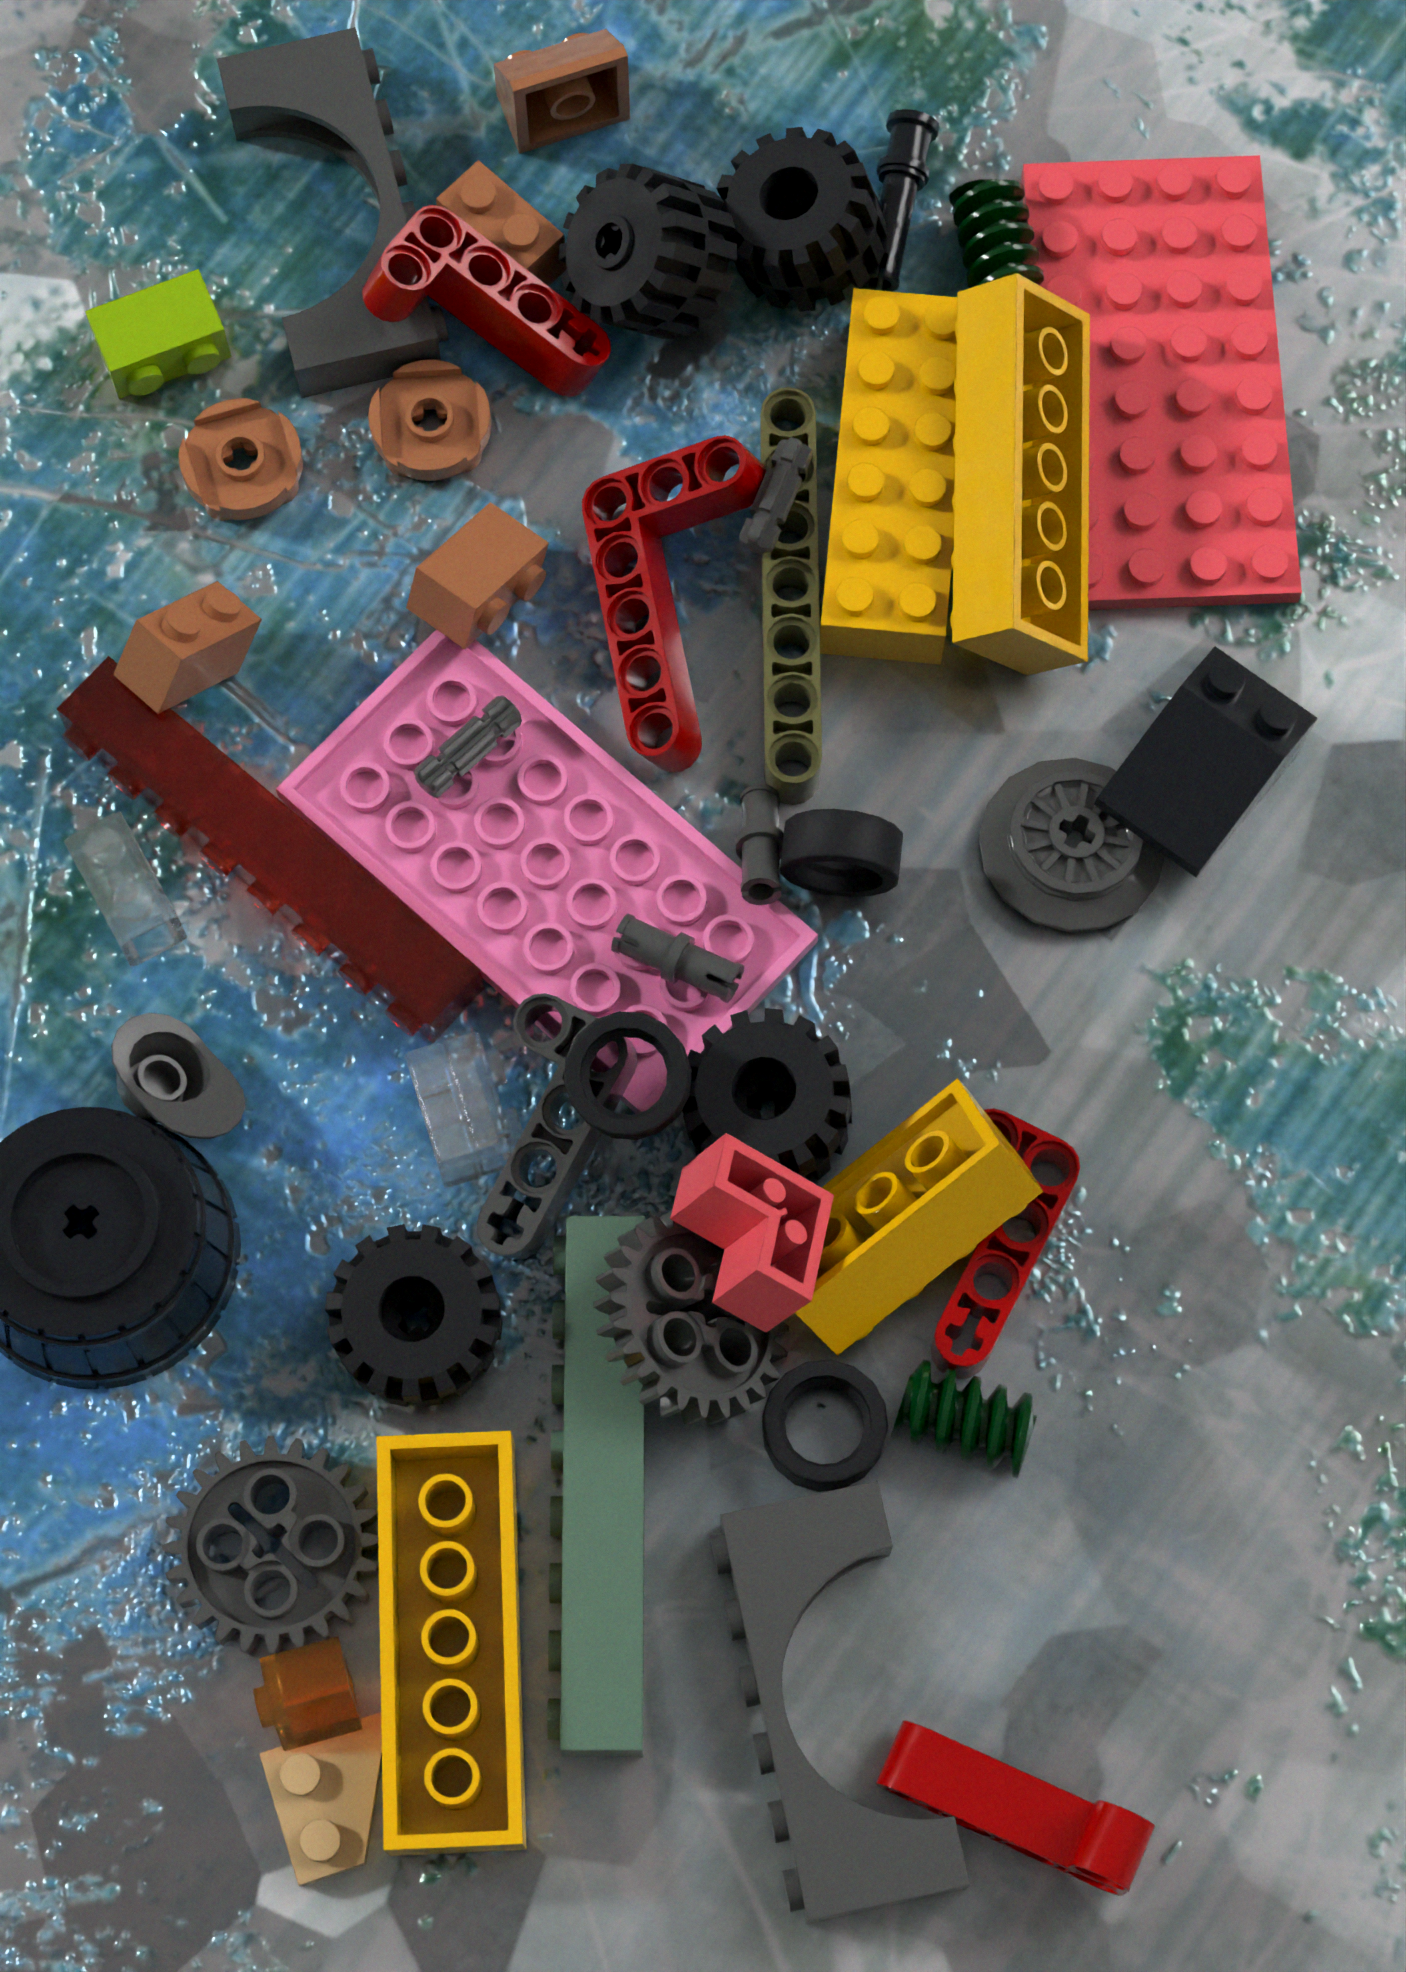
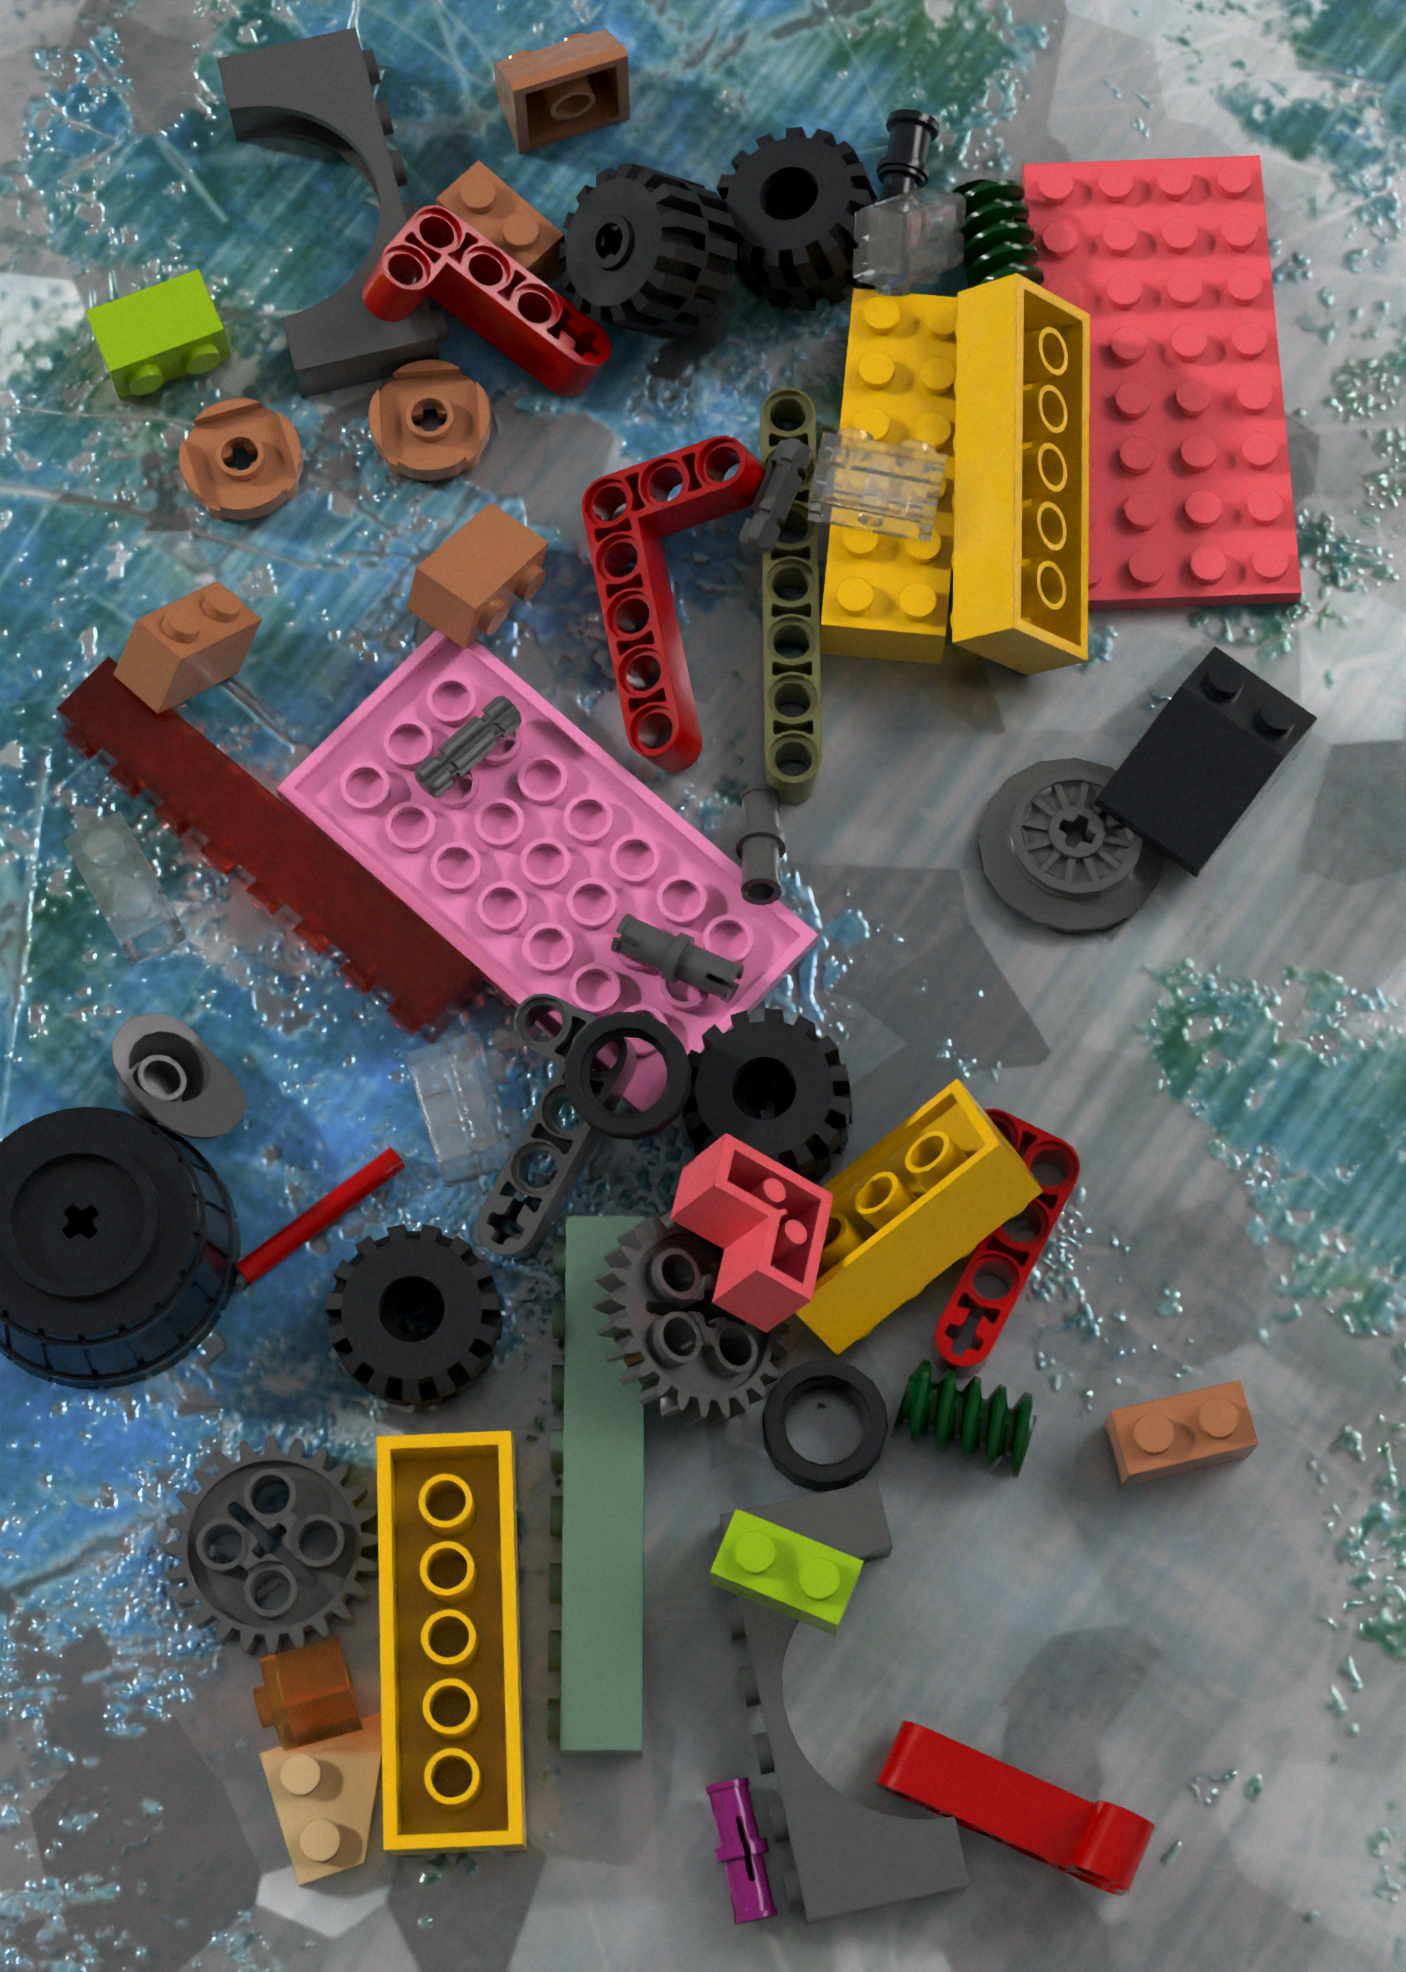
(320, 1216): none -> red bar
(741, 1851): none -> magenta pin
(785, 1572): none -> lime brick
(841, 852): black tyre -> none
(877, 485): none -> clear brick
(908, 240): none -> clear brick
(1180, 1434): none -> nougat brick

